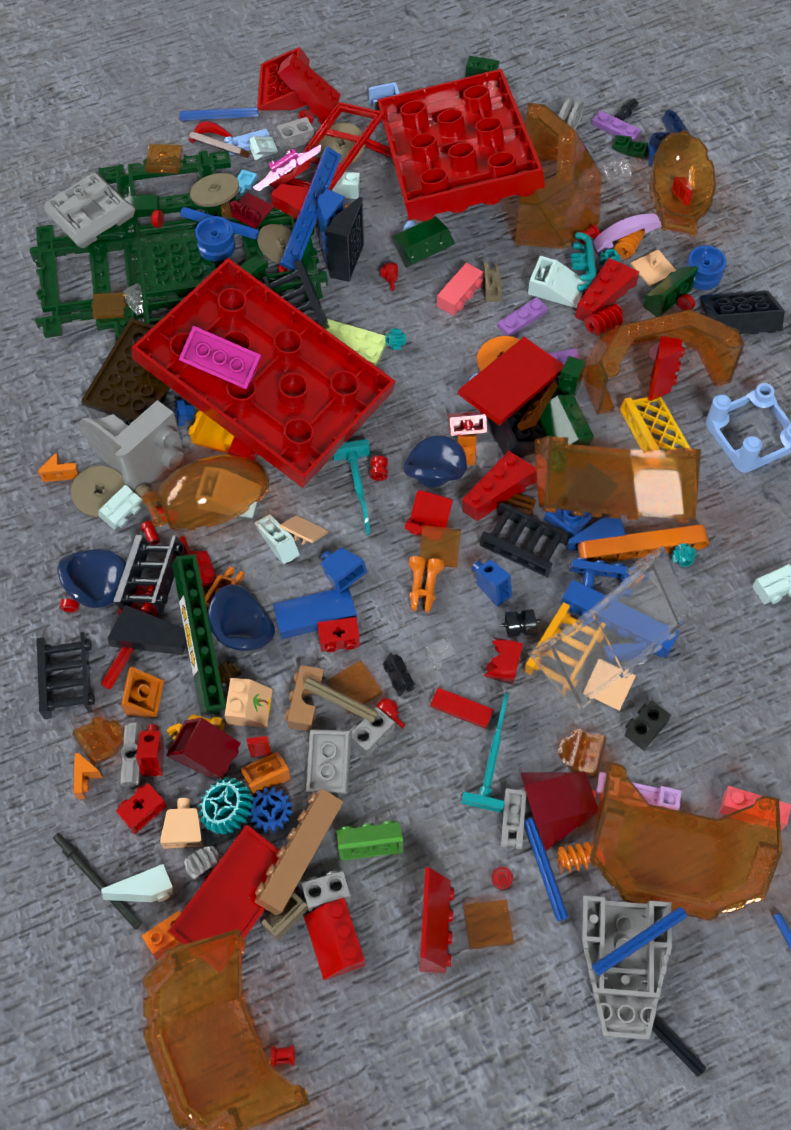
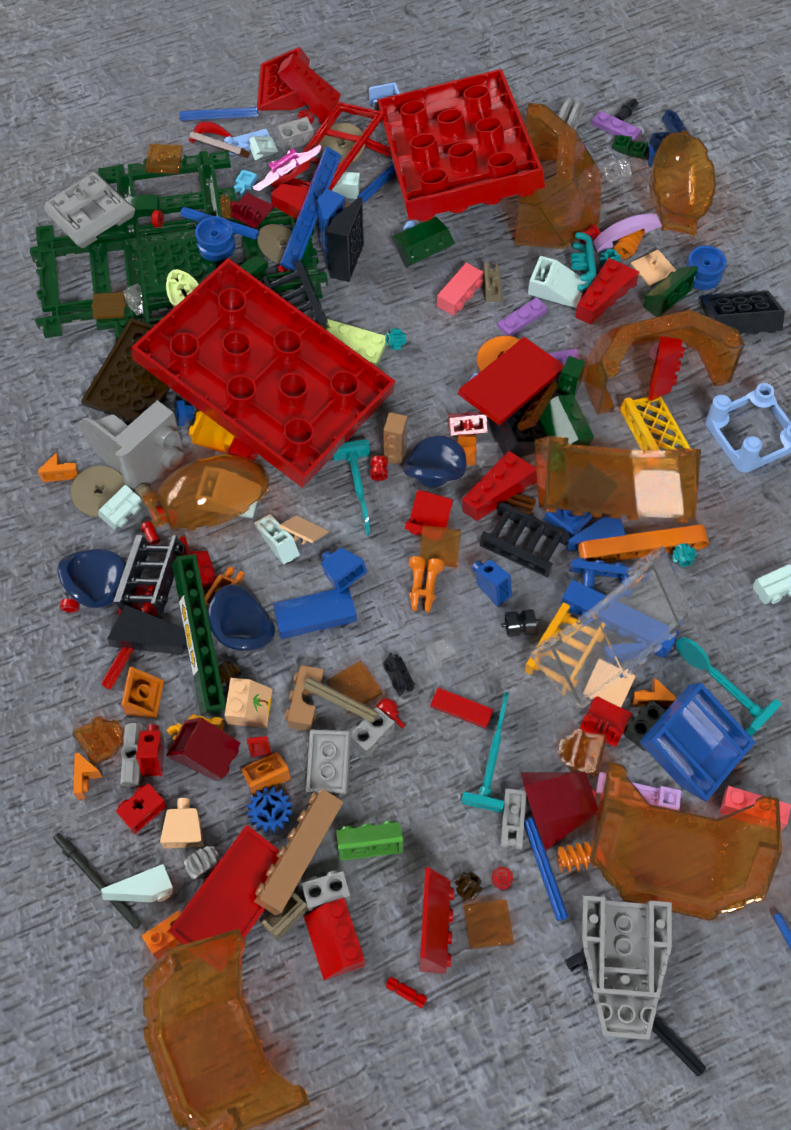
(45, 668): black fence -> none
(174, 288): none -> yellowish green piece
(214, 189): dark tan piece -> none
(220, 357): dark pink slope -> none
(226, 818): teal gear -> none
(283, 1055): red bush -> none
(345, 627): red brick -> none
(377, 183): none -> blue axle
(390, 273): red piece -> none
(395, 438): none -> medium nougat brick
(406, 992): none -> red axle
(468, 885): none -> dark brown gear
(478, 65): dark green brick -> none
(505, 665): red piece -> none
(576, 960): none -> black pin
(604, 320): red piece -> none
(606, 720): none -> red hinge
(639, 941): blue axle -> none
(658, 694): none -> orange slope
(682, 189): red slope -> none
(686, 302): red tile -> none
(697, 657): none -> teal piece
(697, 741): none -> blue slope

